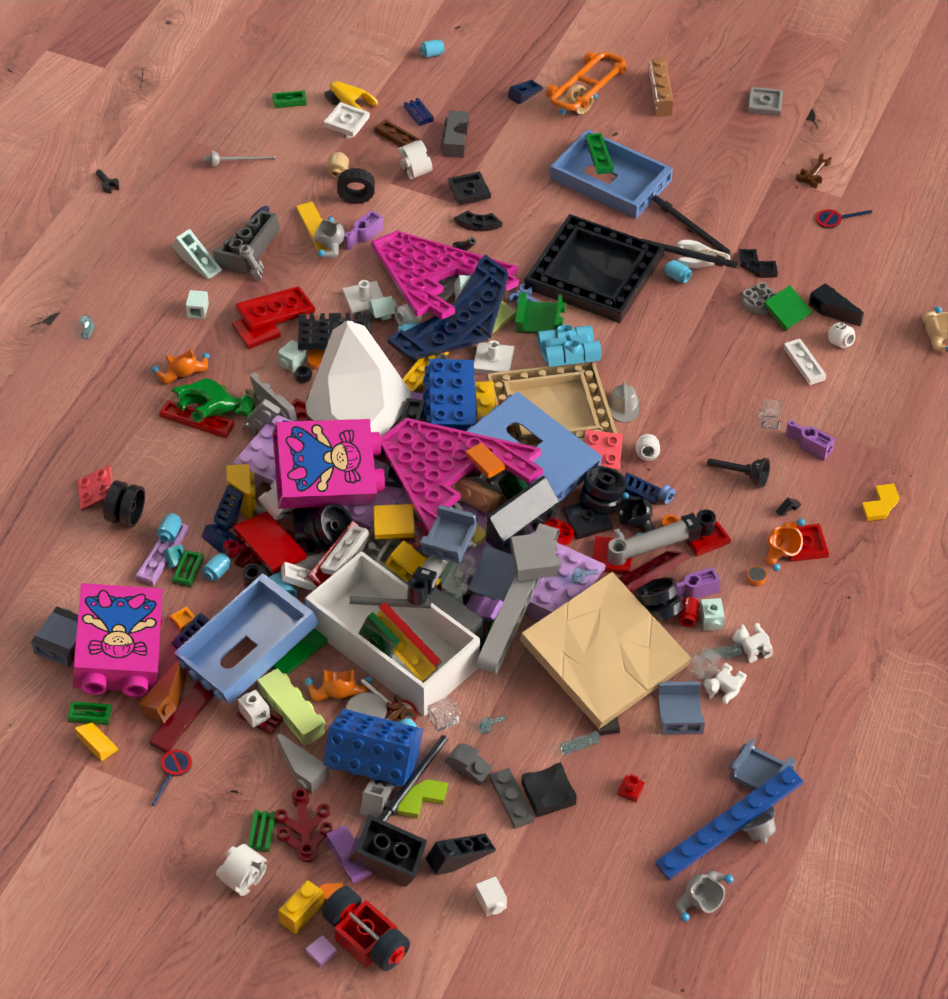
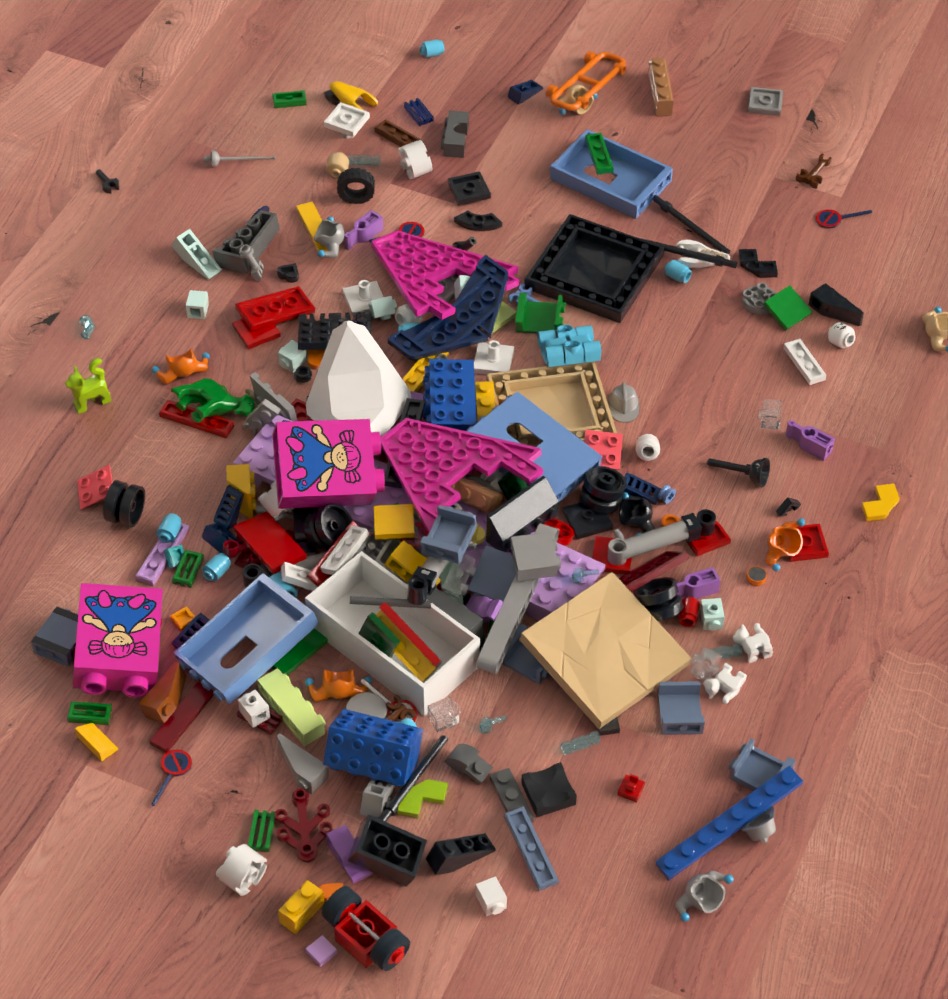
(88, 388): none -> lime animal
(288, 272): none -> black tile
(364, 159): none -> clear light blue axle
(411, 228): none -> piece
(485, 460): orange tile -> none
(522, 661): none -> sand blue panel
(531, 848): none -> sand blue tile

